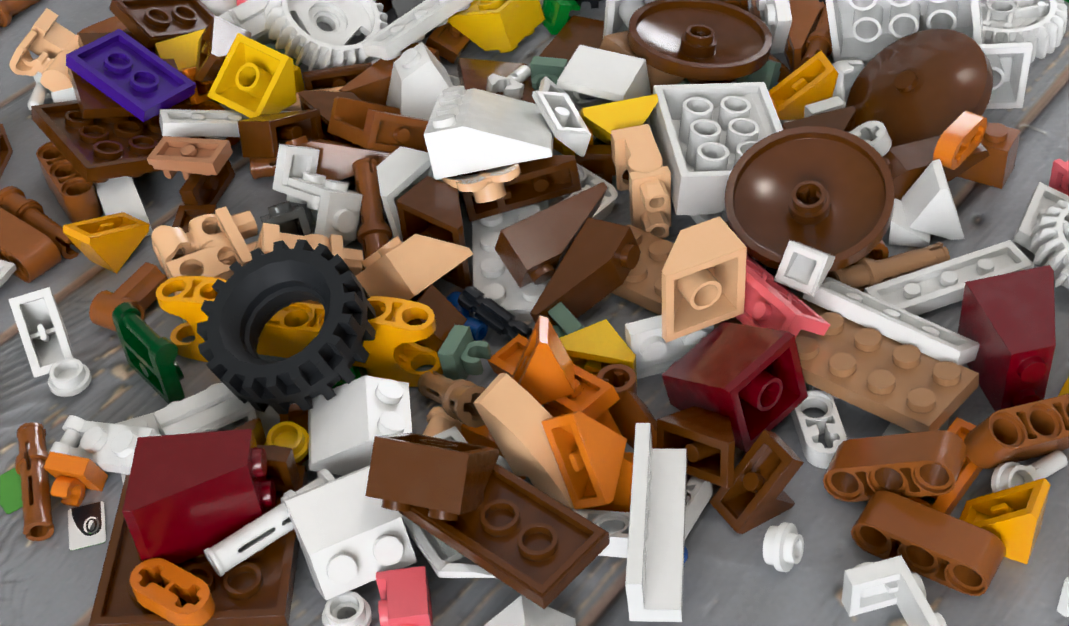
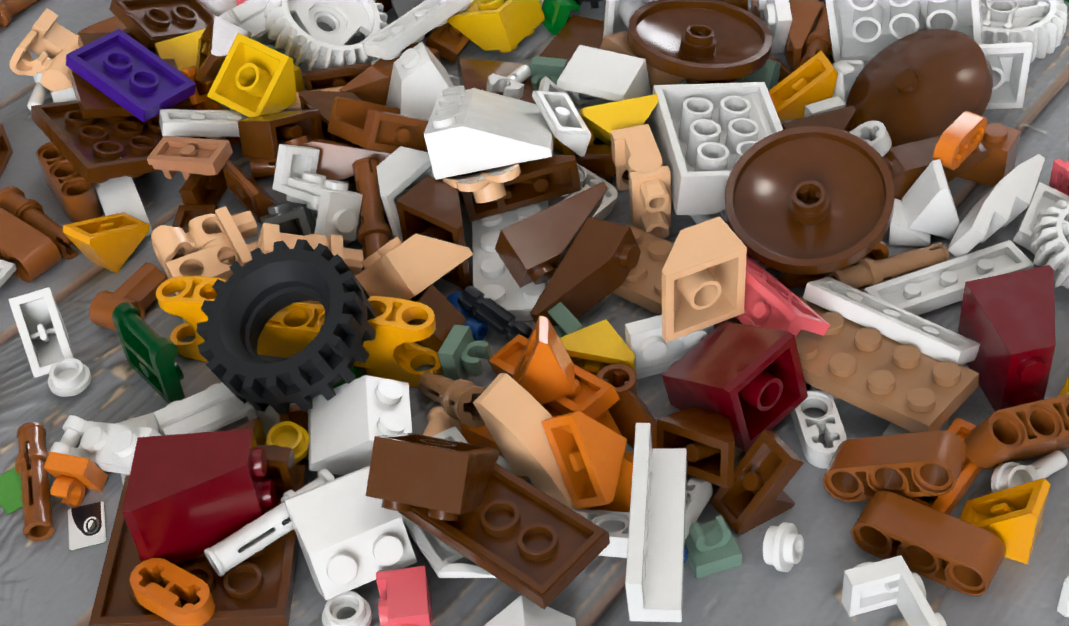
(247, 190): none -> dark orange slope
(712, 548): none -> sand green tile
(803, 268): white slope -> none
(998, 206): none -> white slope

